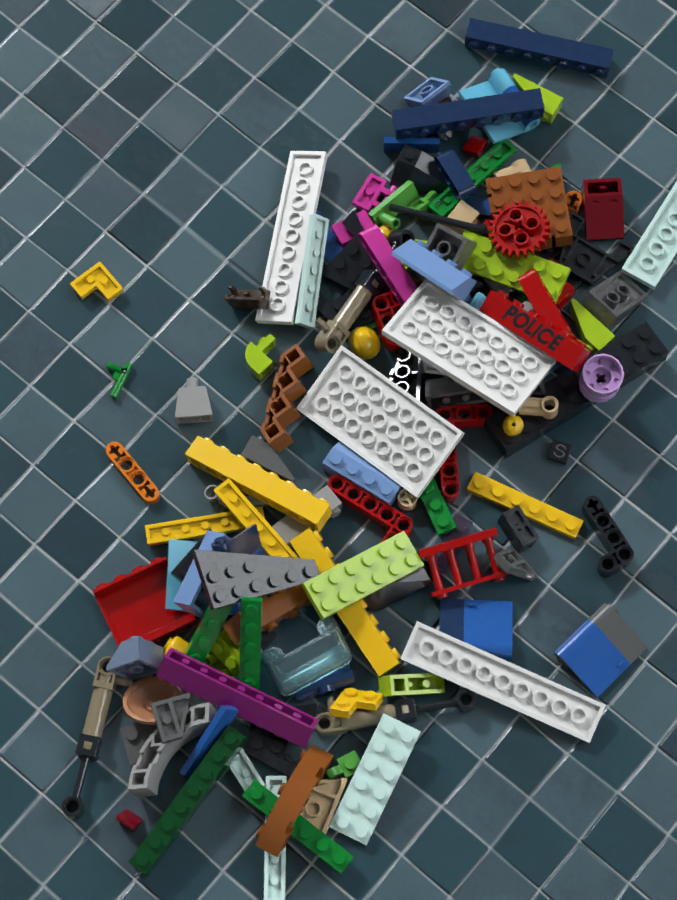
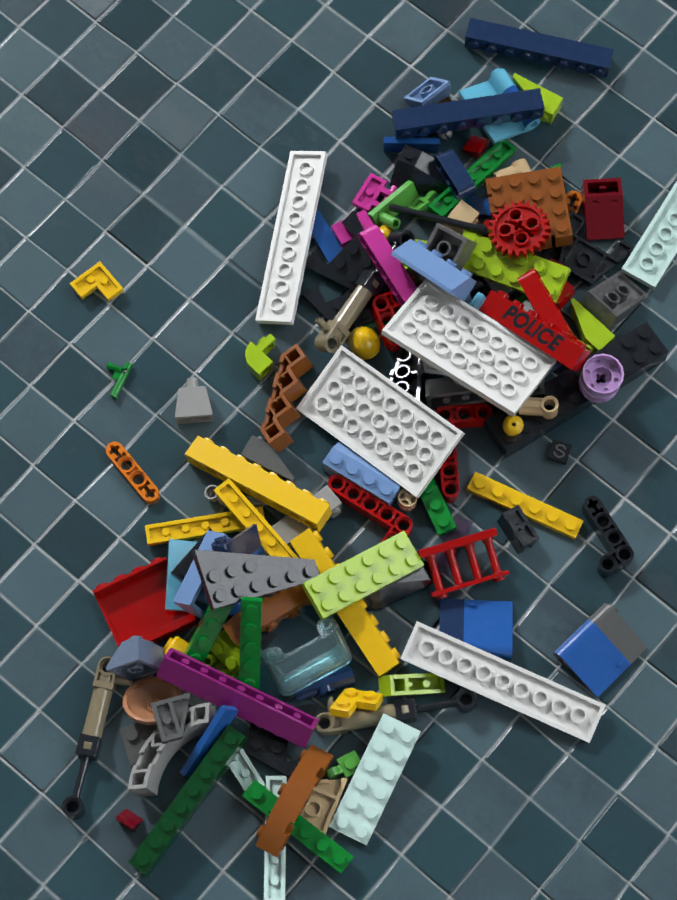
(248, 298): dark brown hinge -> none
(312, 271): light aqua plate -> none
(513, 563): dark grey wing -> none

